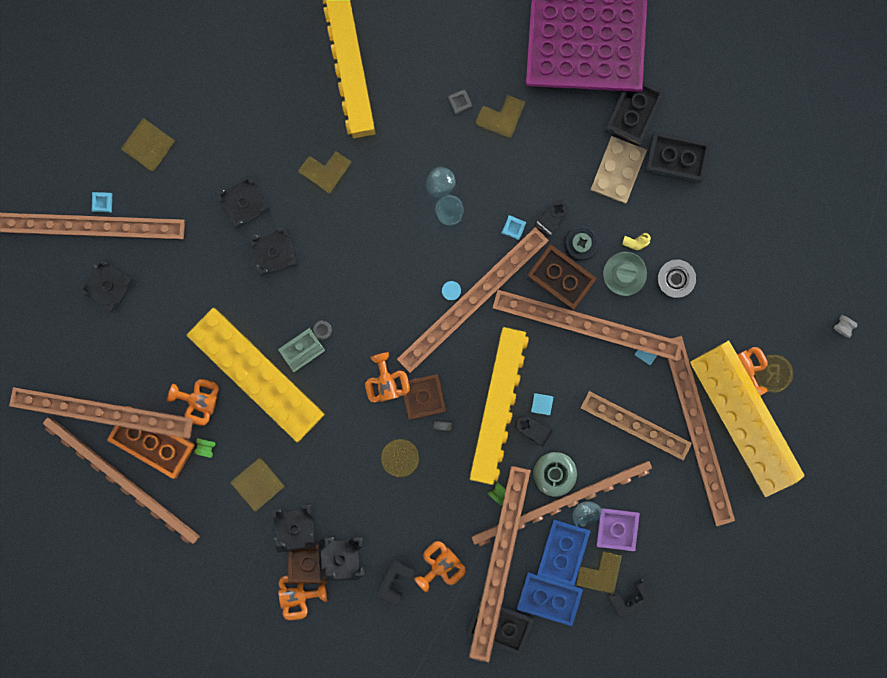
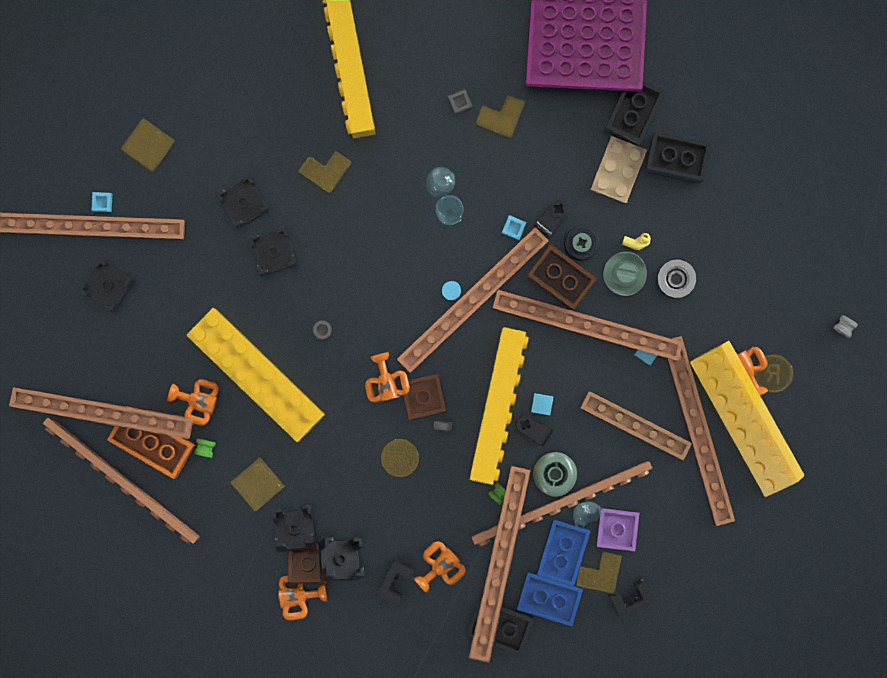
(301, 350): sand green plate -> none

